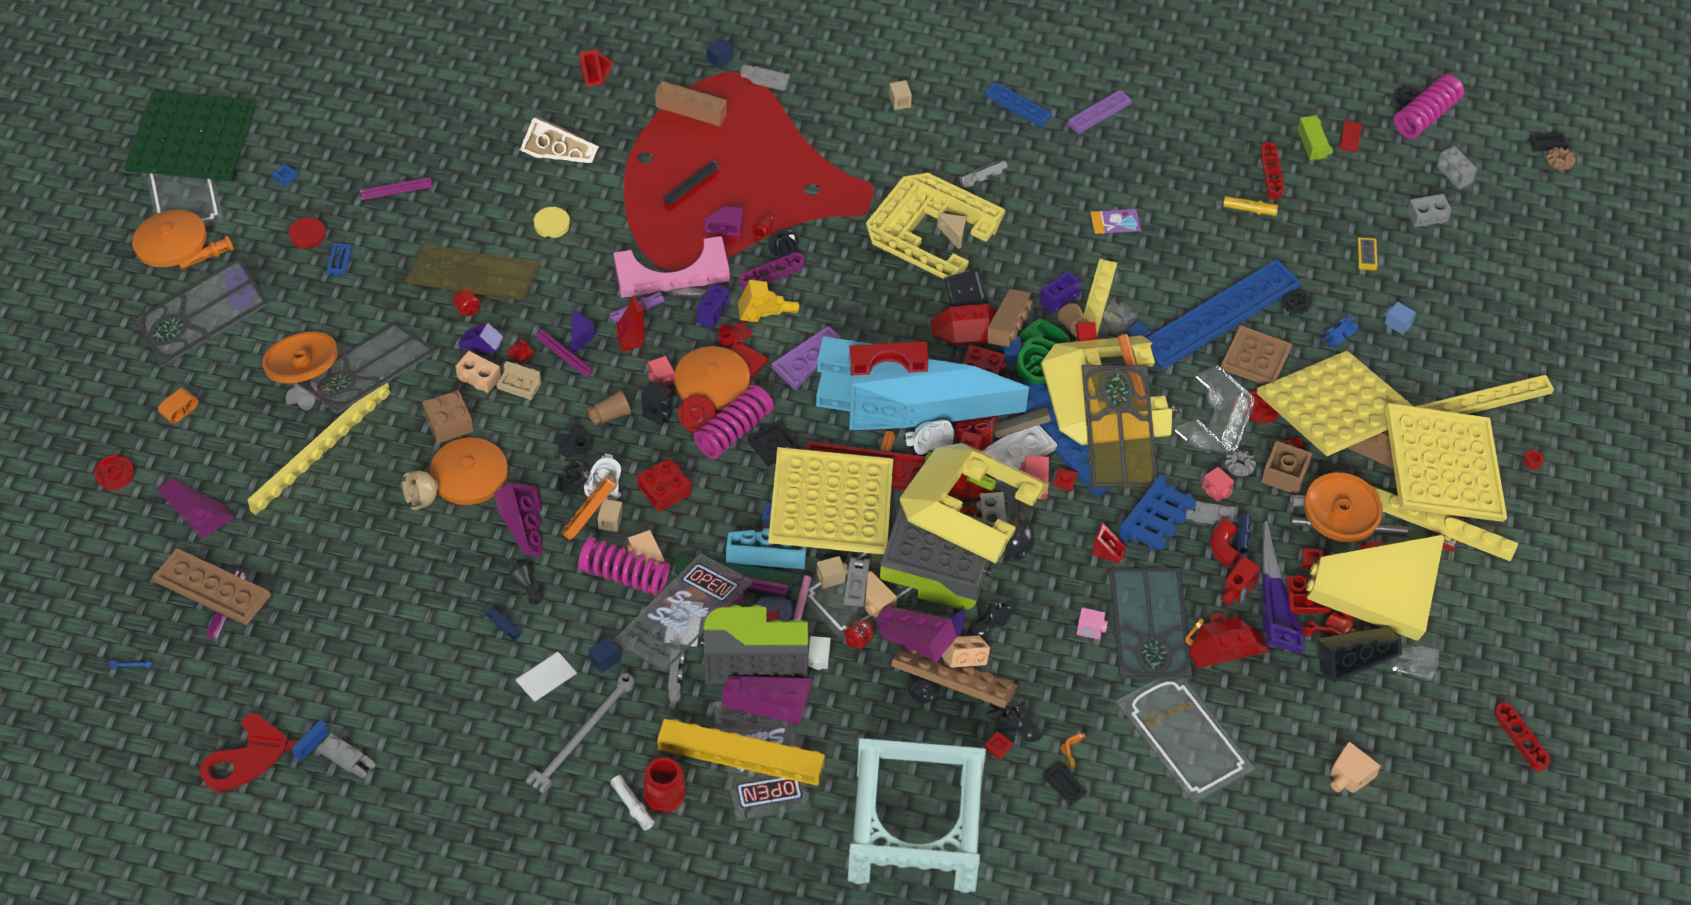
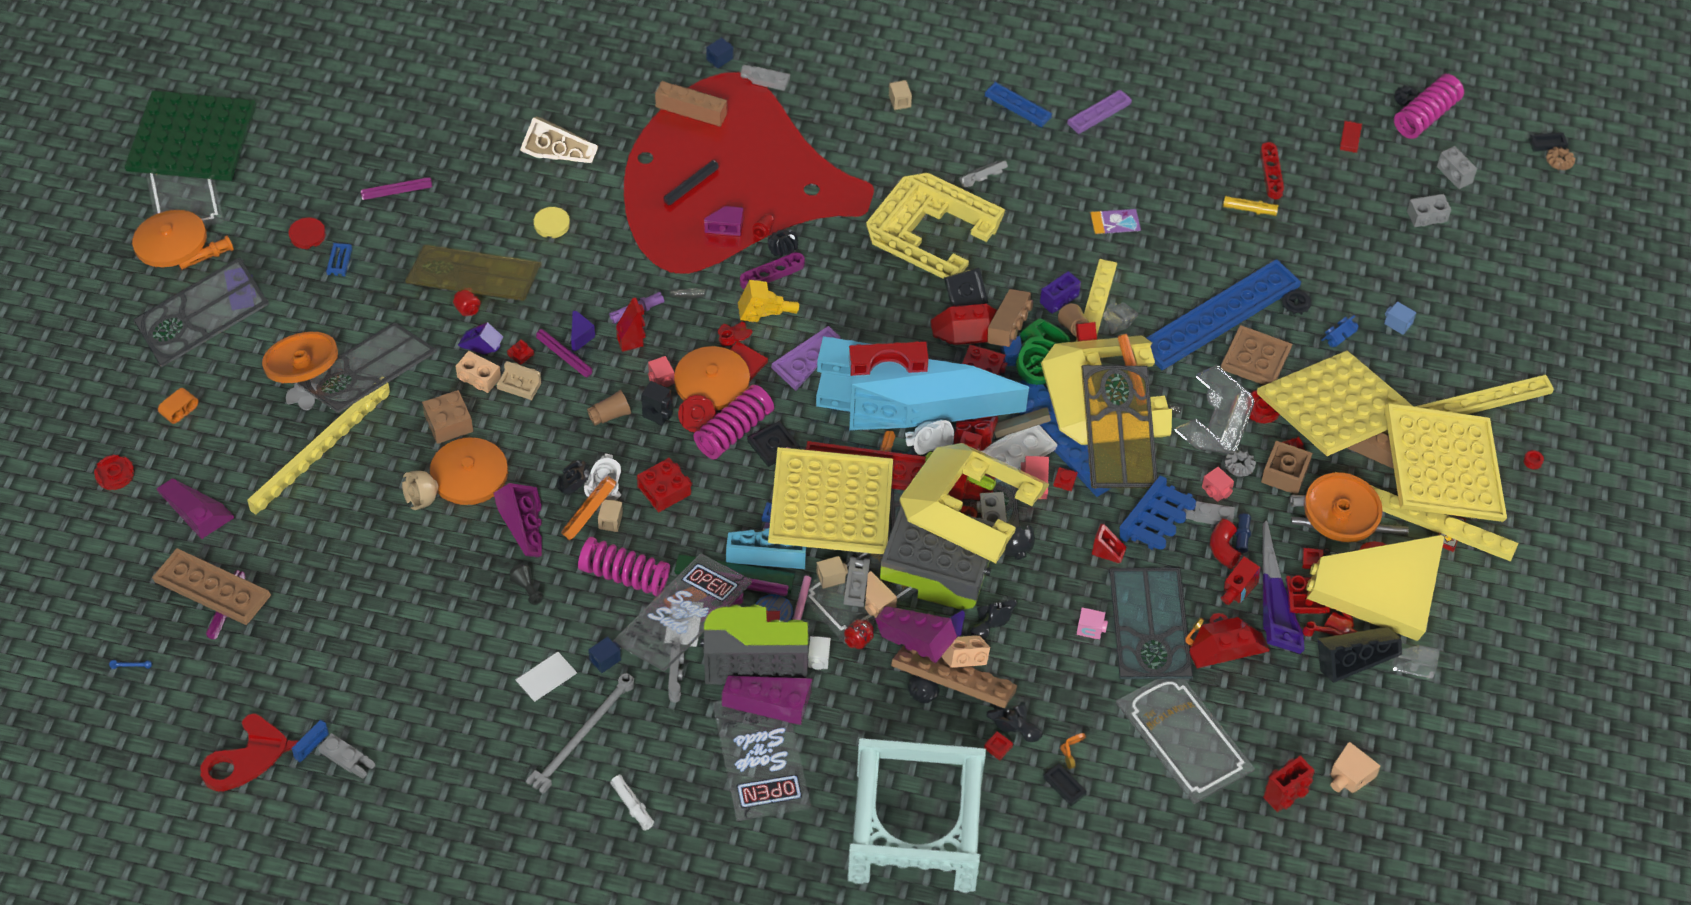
(285, 175): blue tile -> none
(503, 623): dark blue pin -> none
(572, 443): black plate -> none
(594, 67): red slope -> none
(638, 280): bright pink arch -> none
(645, 544): light nougat slope -> none
(664, 785): red piece -> none
(713, 305): dark purple brick -> none
(741, 751): yellow brick -> none
(953, 227): tan slope -> none
(1138, 329): blue tile -> none
(1288, 784): none -> red brick
(1314, 138): lime brick -> none
(1367, 253): tile -> none
(1524, 735): red beam -> none

